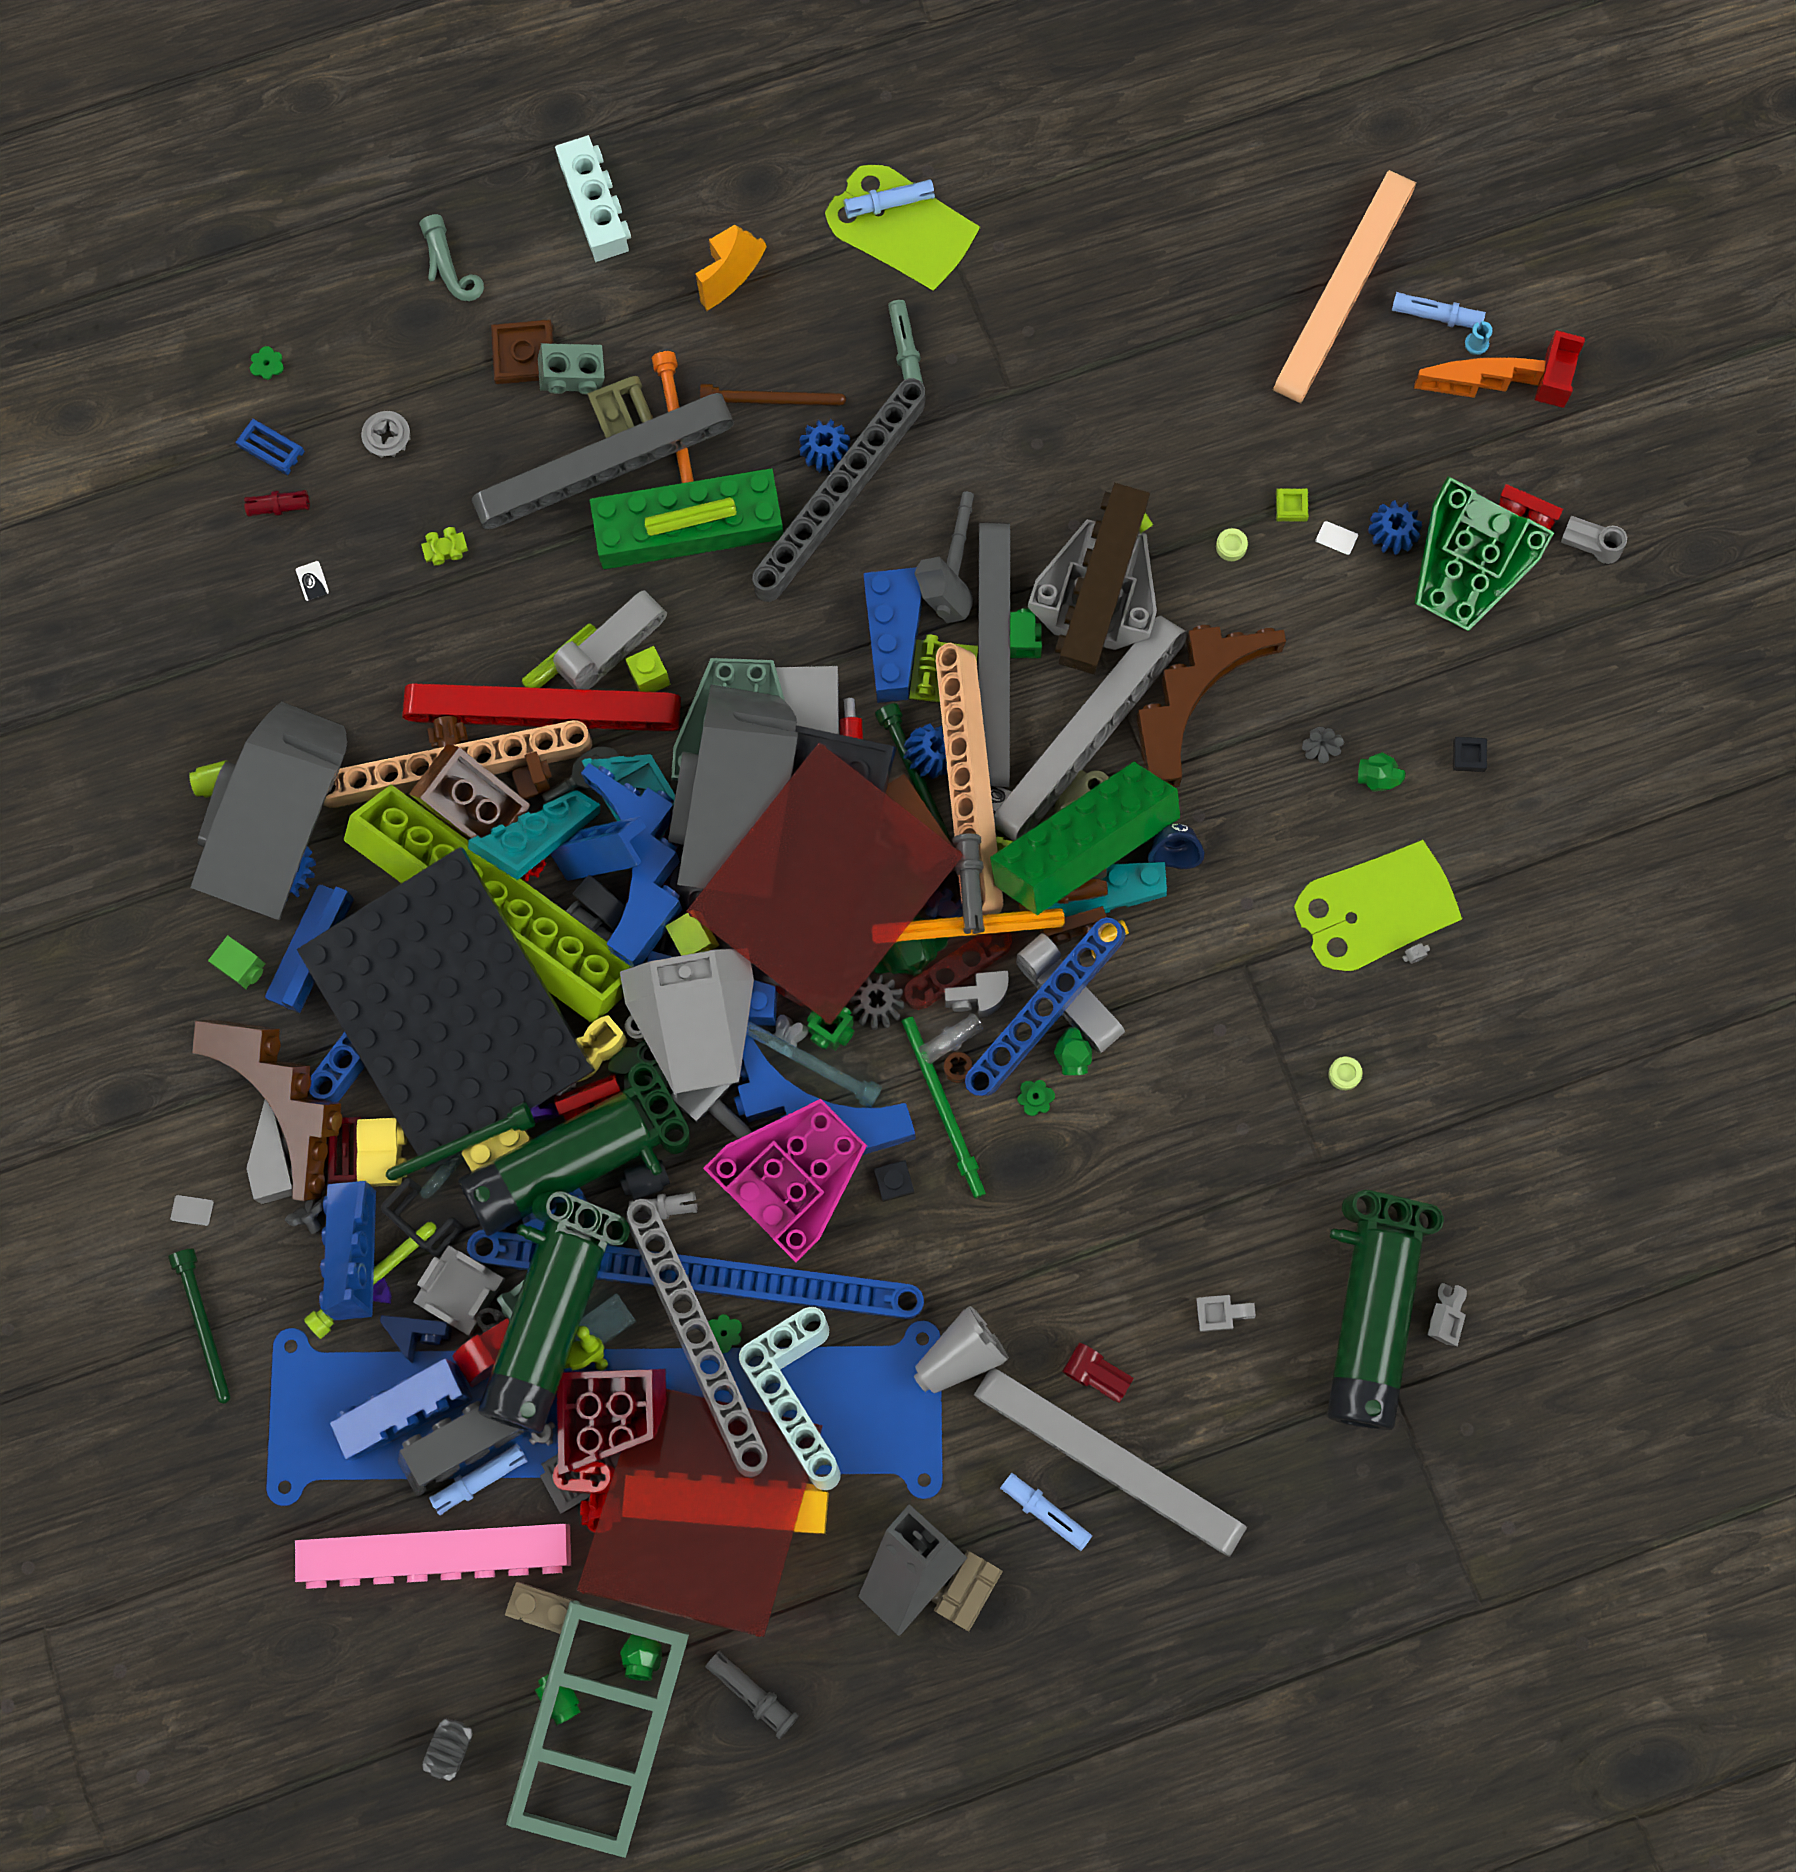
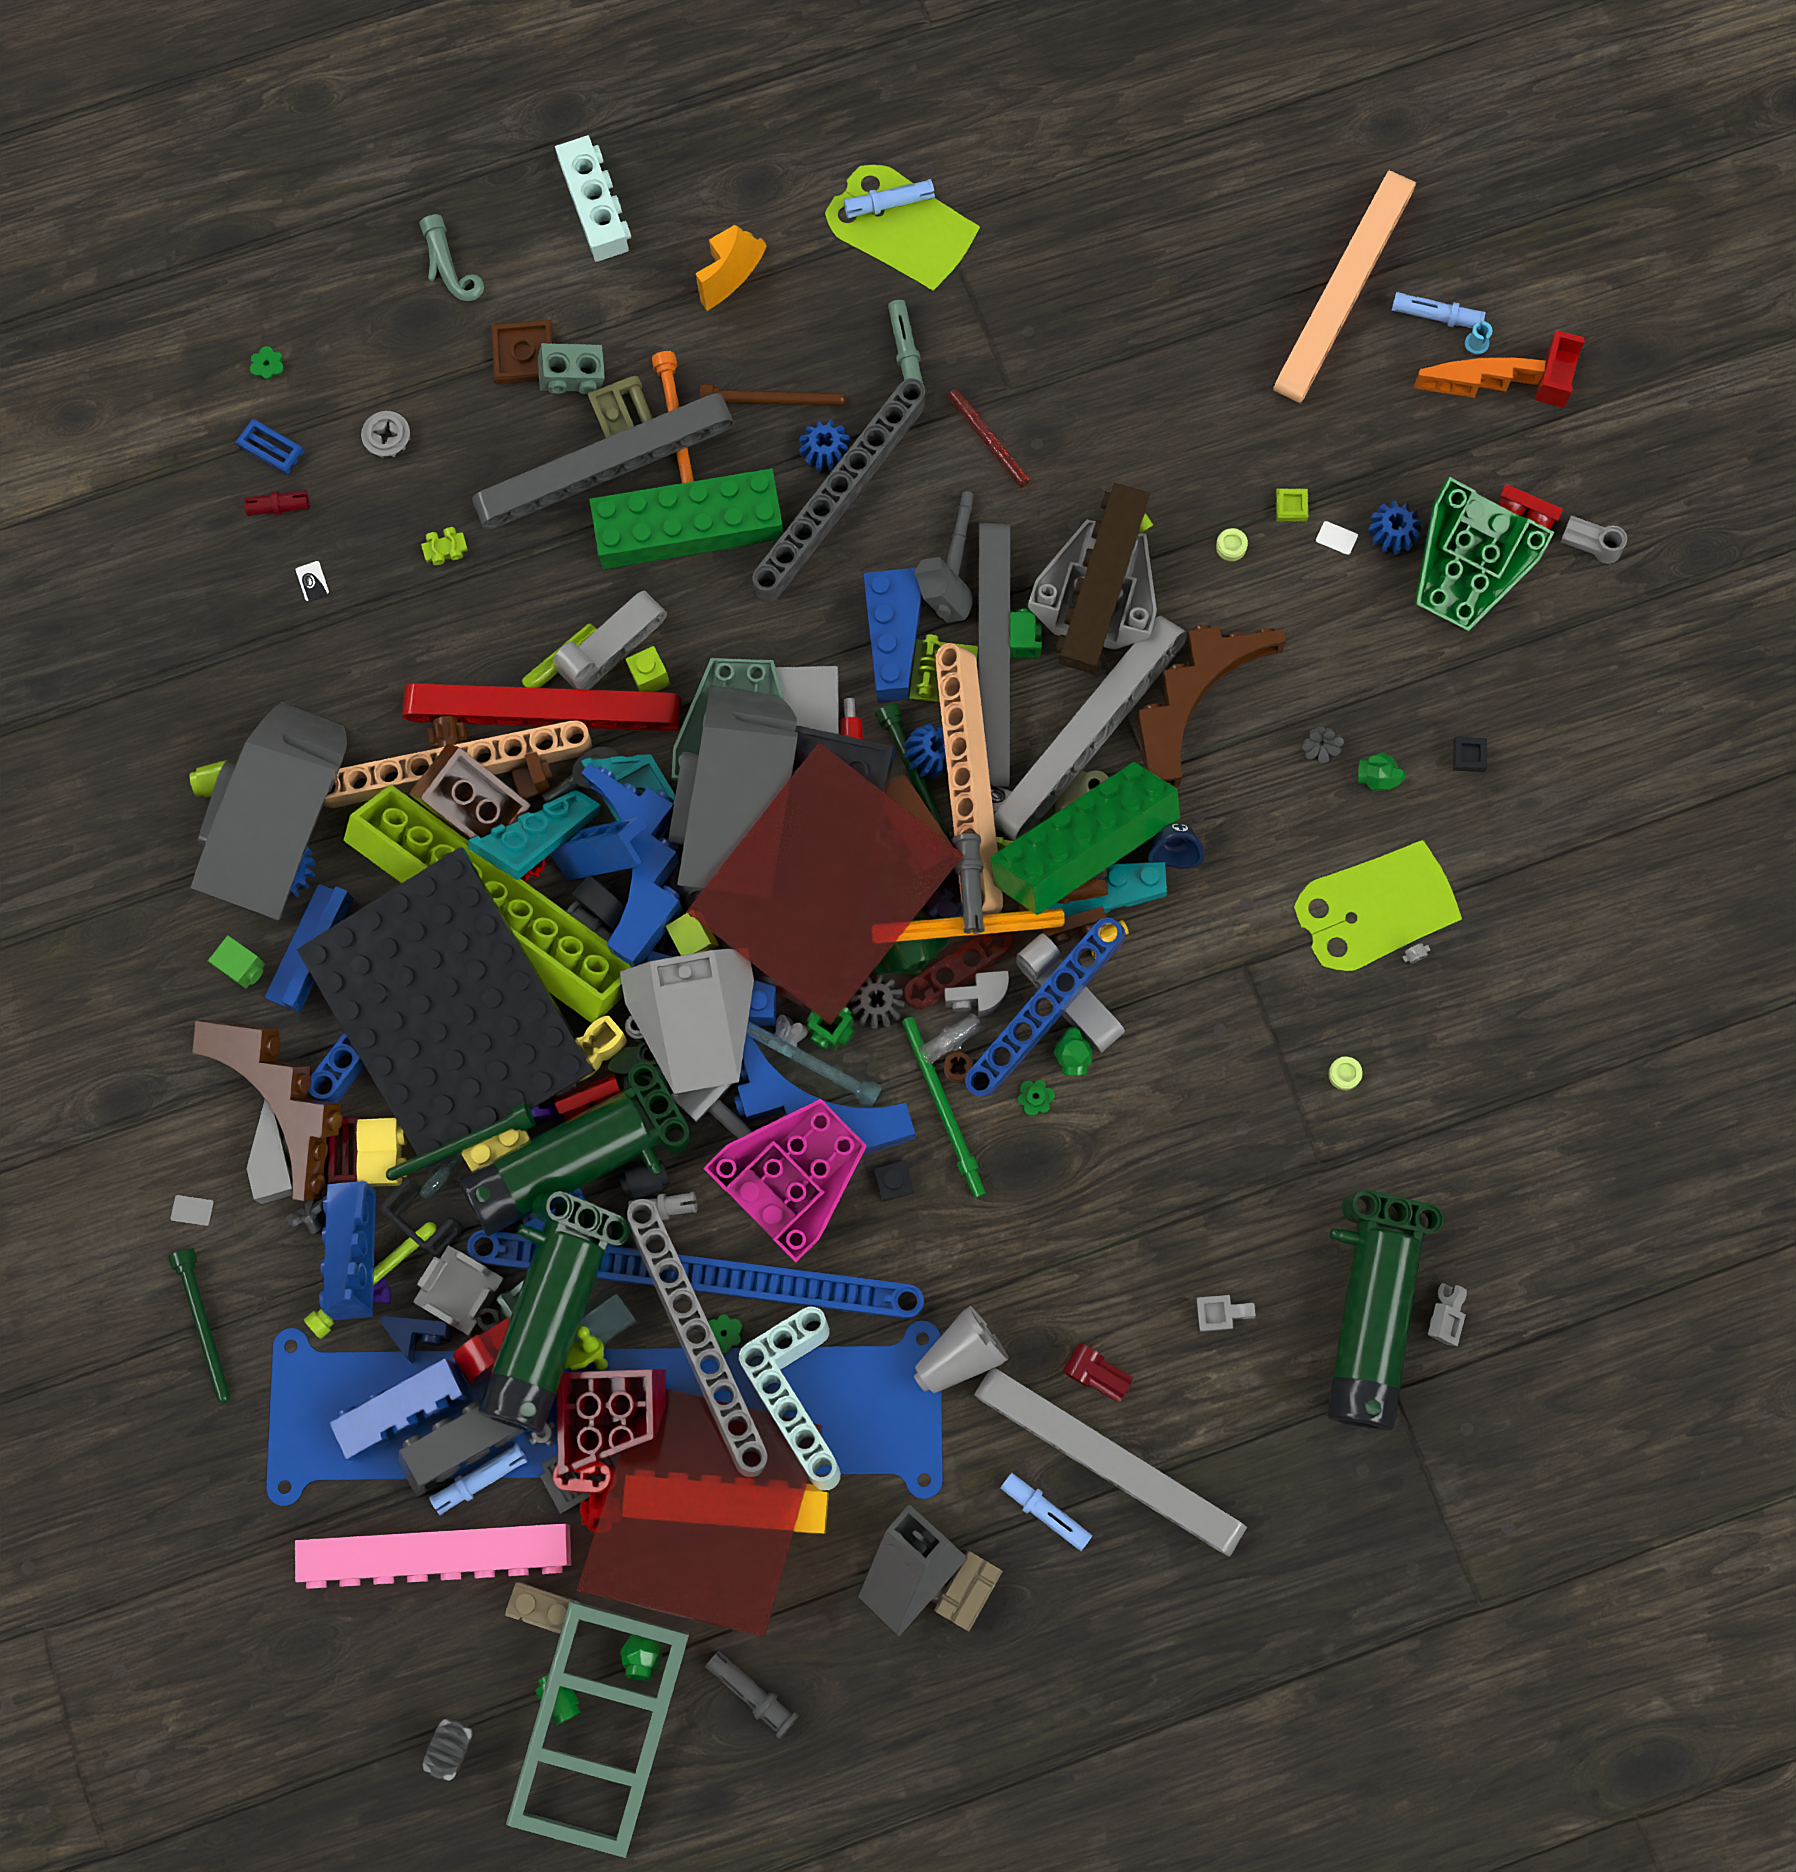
(690, 516): lime axle -> none
(989, 438): none -> clear red bar

